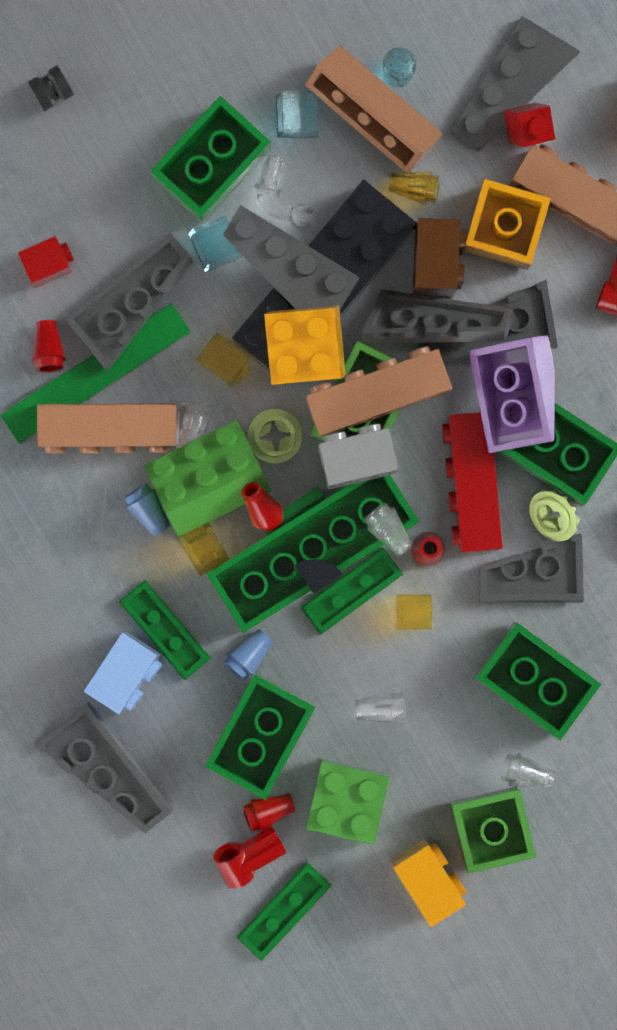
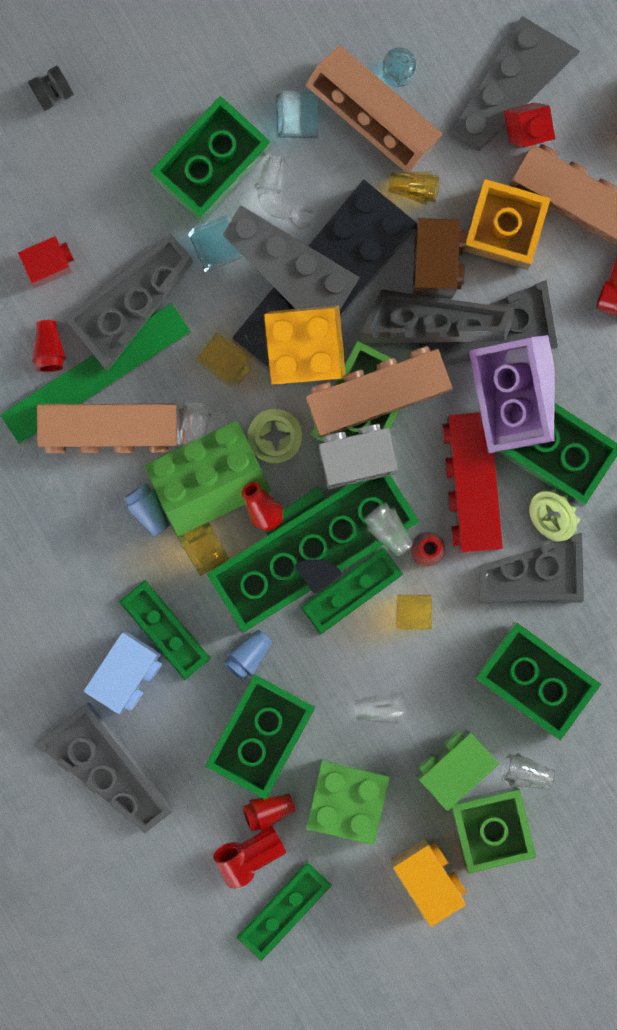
(456, 768): none -> bright green brick

